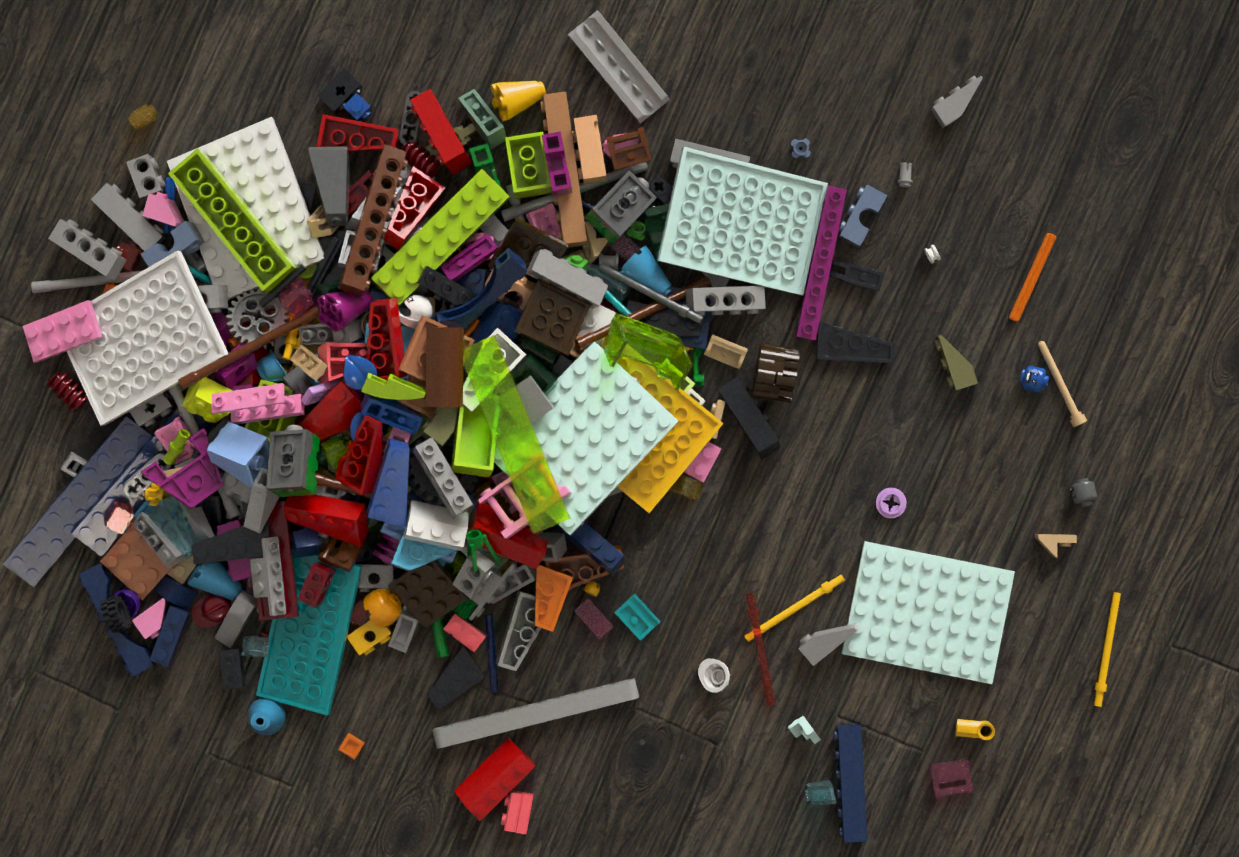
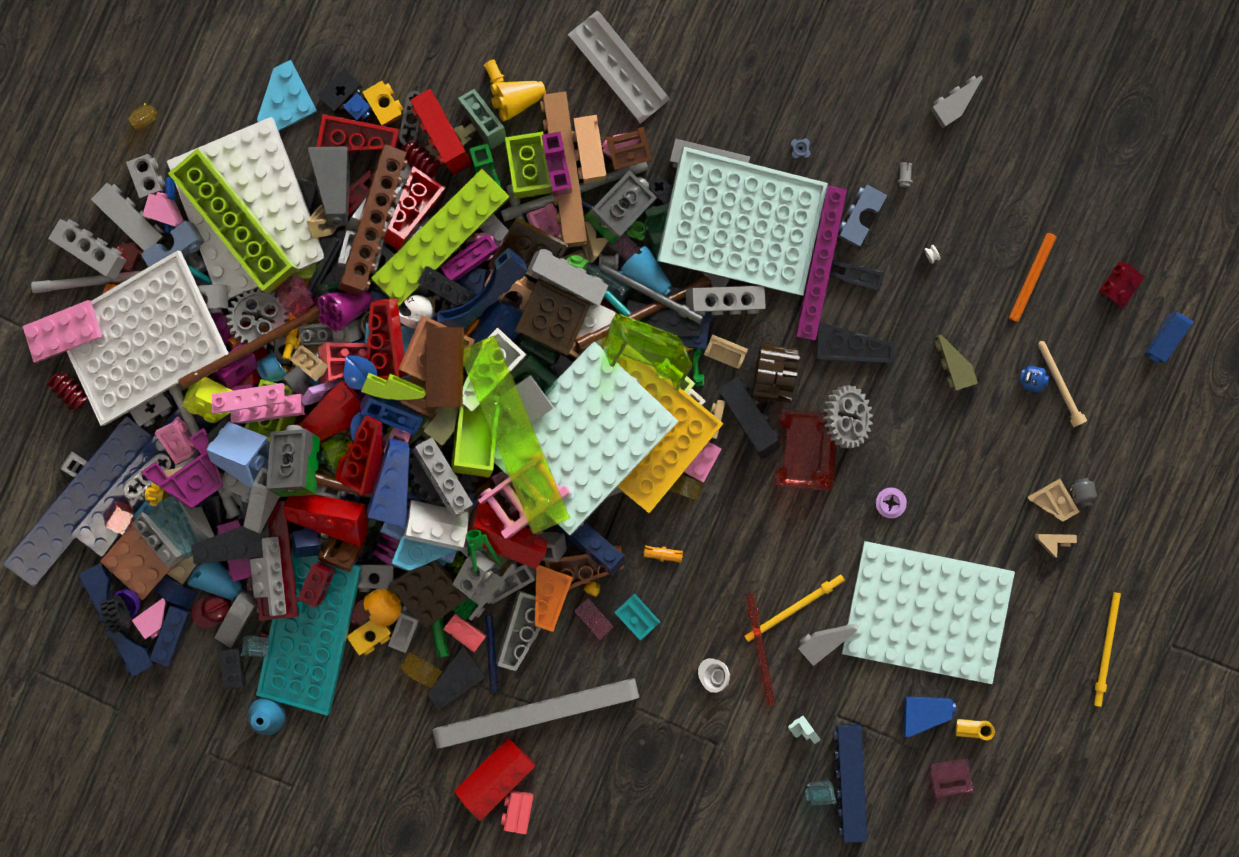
(176, 447): lime pin -> none
(282, 285): black bar -> none
(286, 98): none -> medium azure plate
(351, 746): orange tile -> none
(375, 95): none -> yellow brick
(420, 670): none -> clear yellow slope
(494, 72): none -> yellow pin
(662, 554): none -> light orange pin
(808, 451): none -> clear red windscreen
(845, 429): none -> light grey gear
(925, 713): none -> blue slope
(1055, 500): none -> tan wing
(1121, 284): none -> dark red bracket
(1168, 337): none -> blue slope

